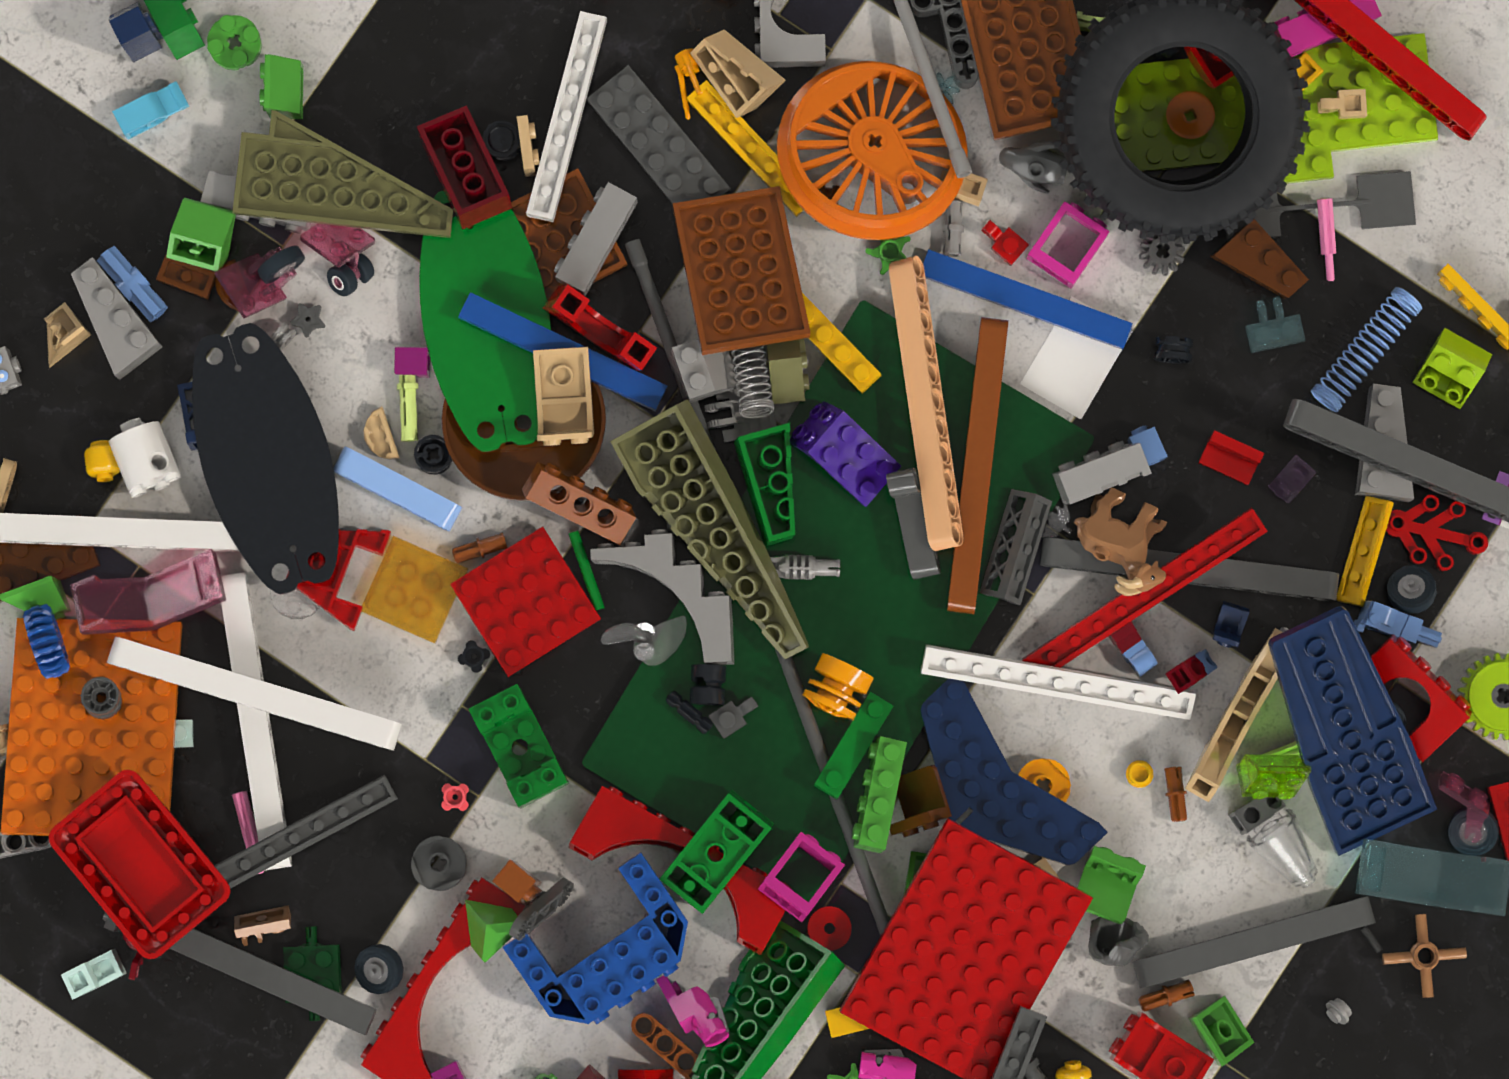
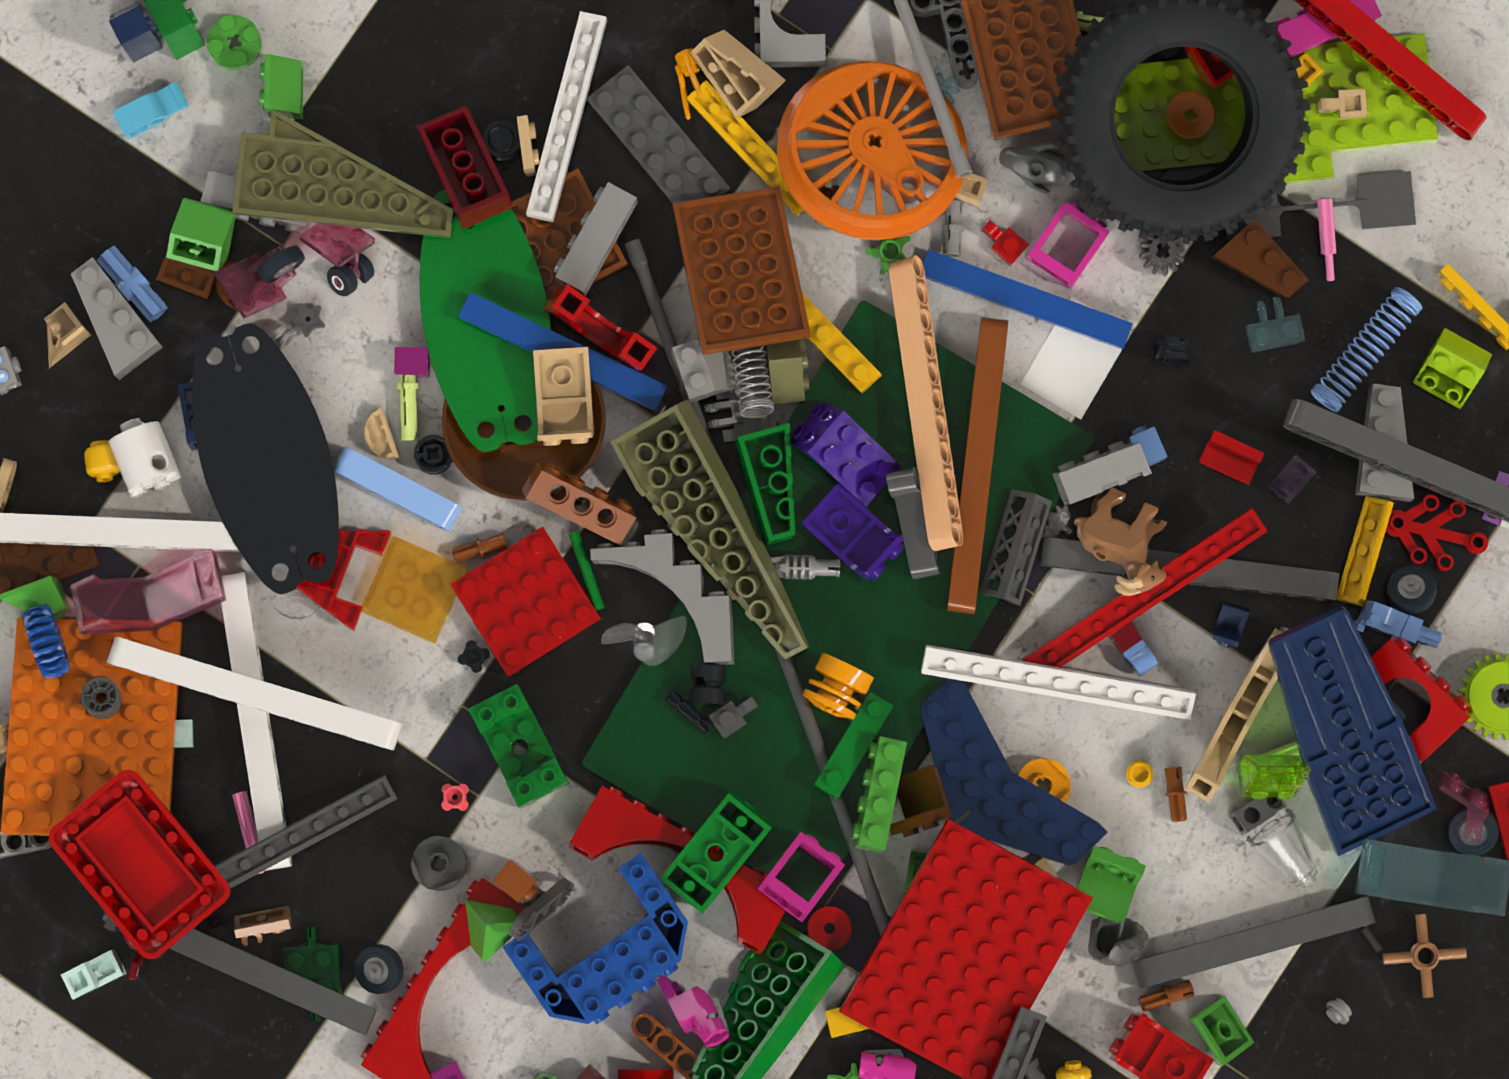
(853, 534): none -> dark purple bracket
(1191, 671): dark red leg -> none

